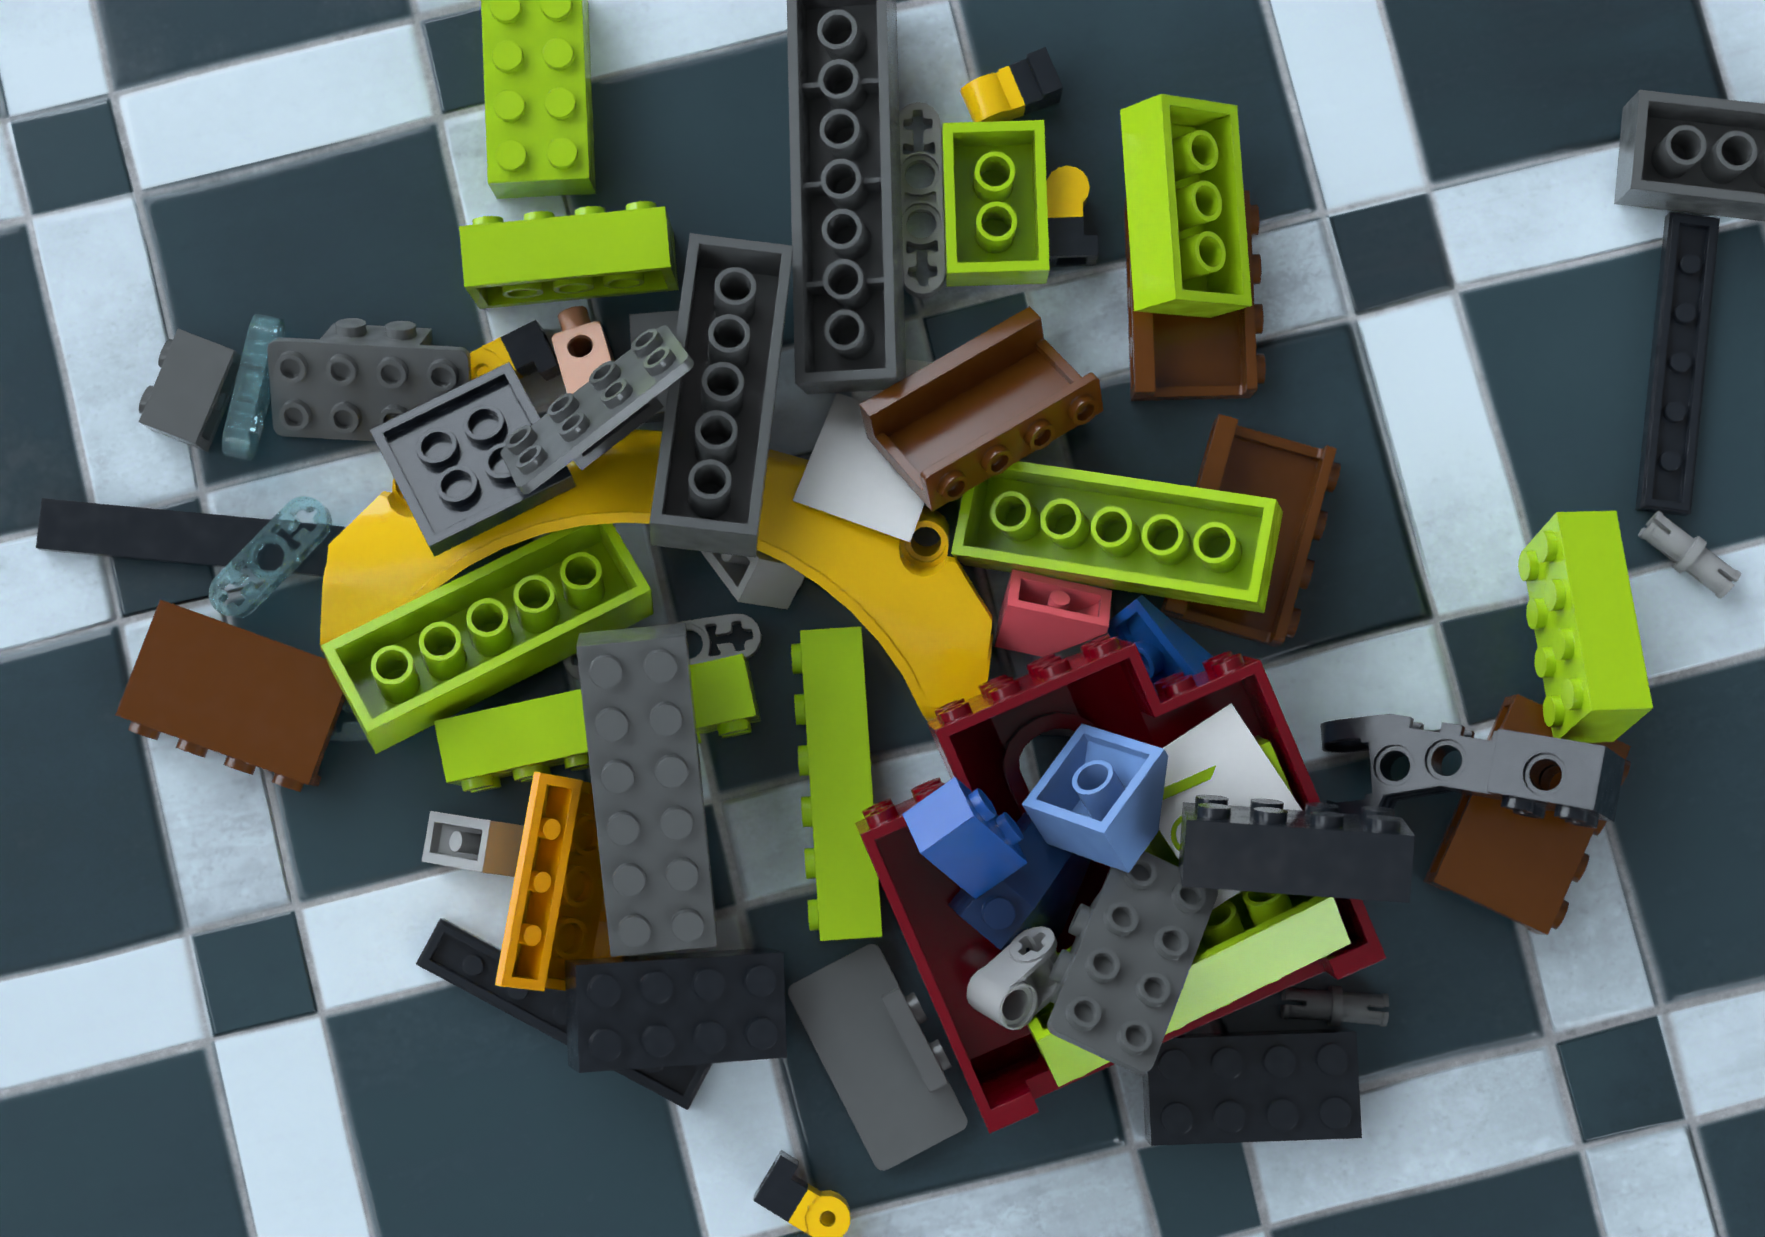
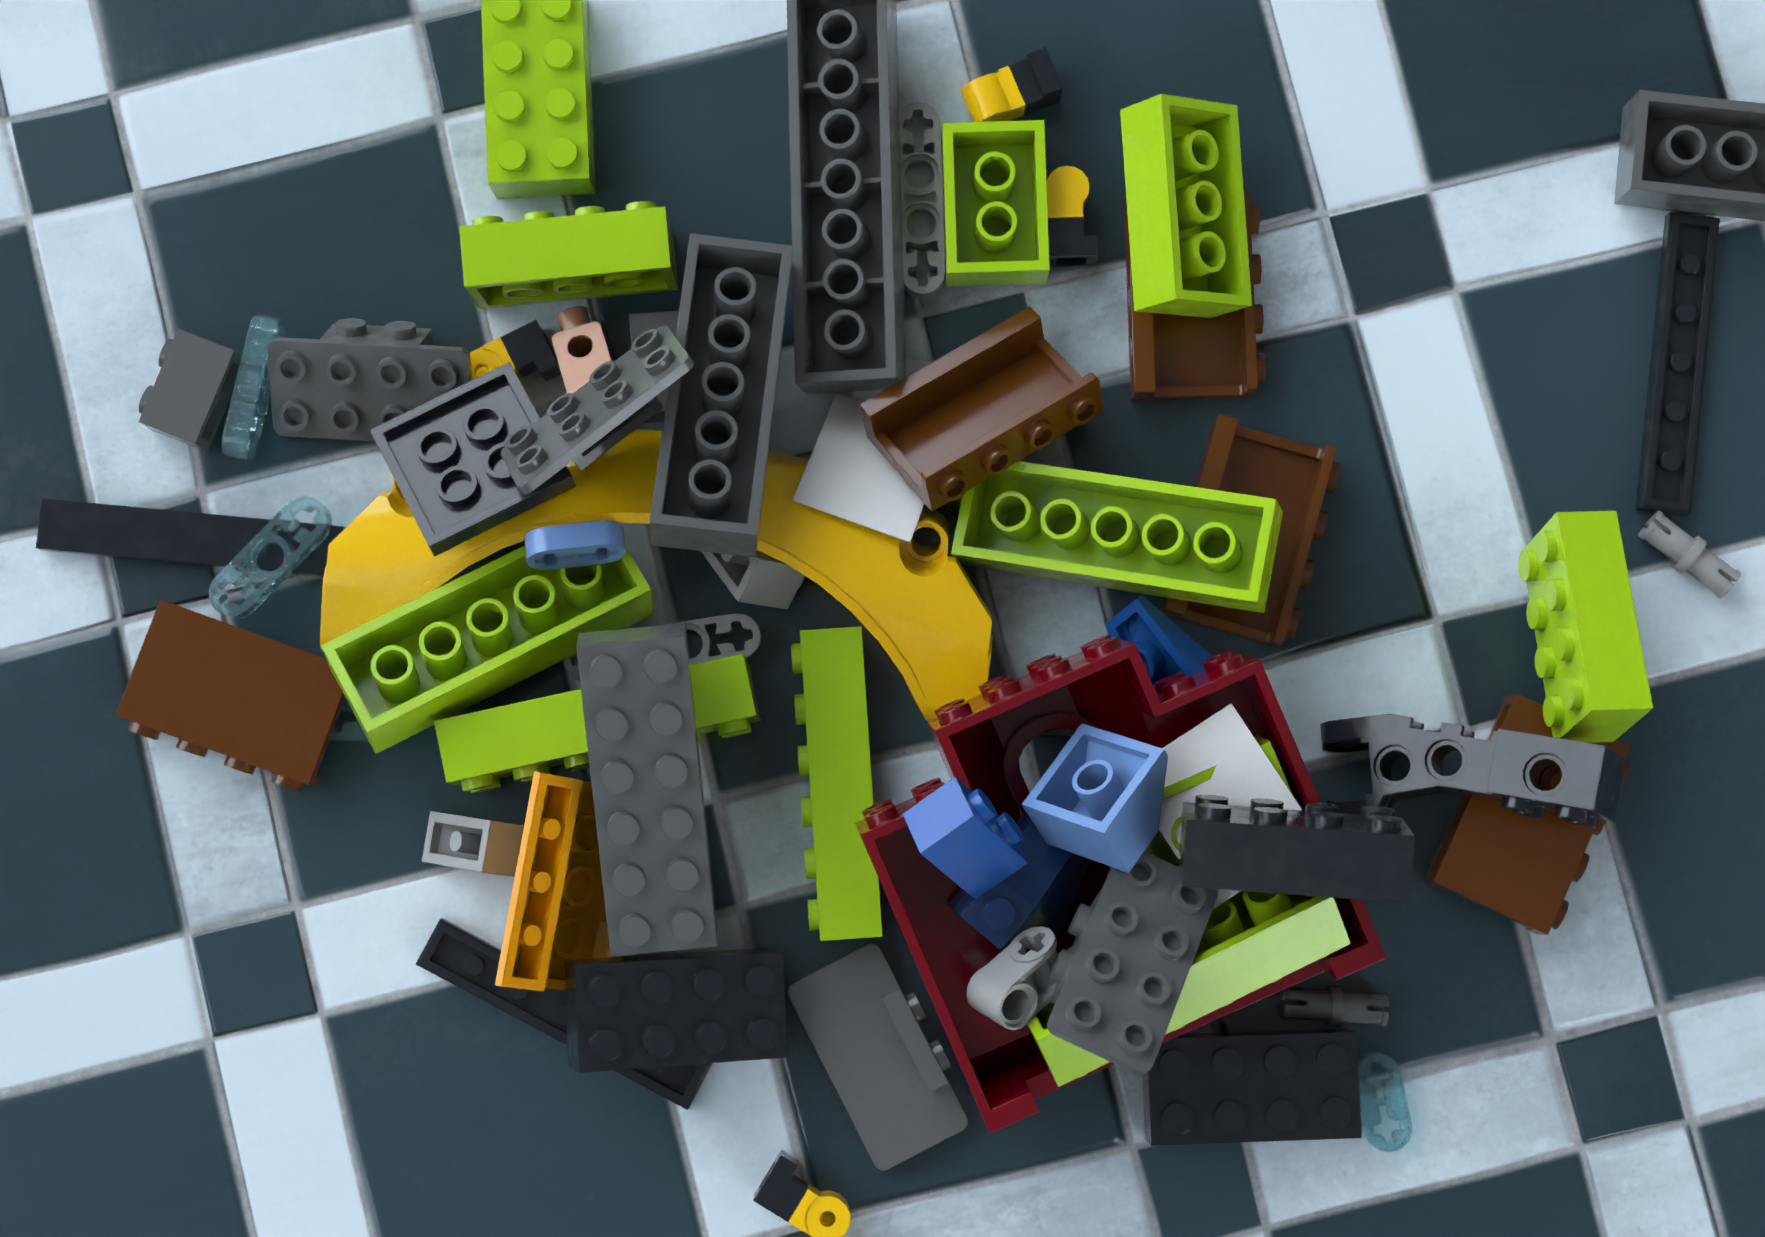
(575, 545): none -> medium blue beam
(1050, 614): coral slope -> none
(1393, 1098): none -> clear light blue beam

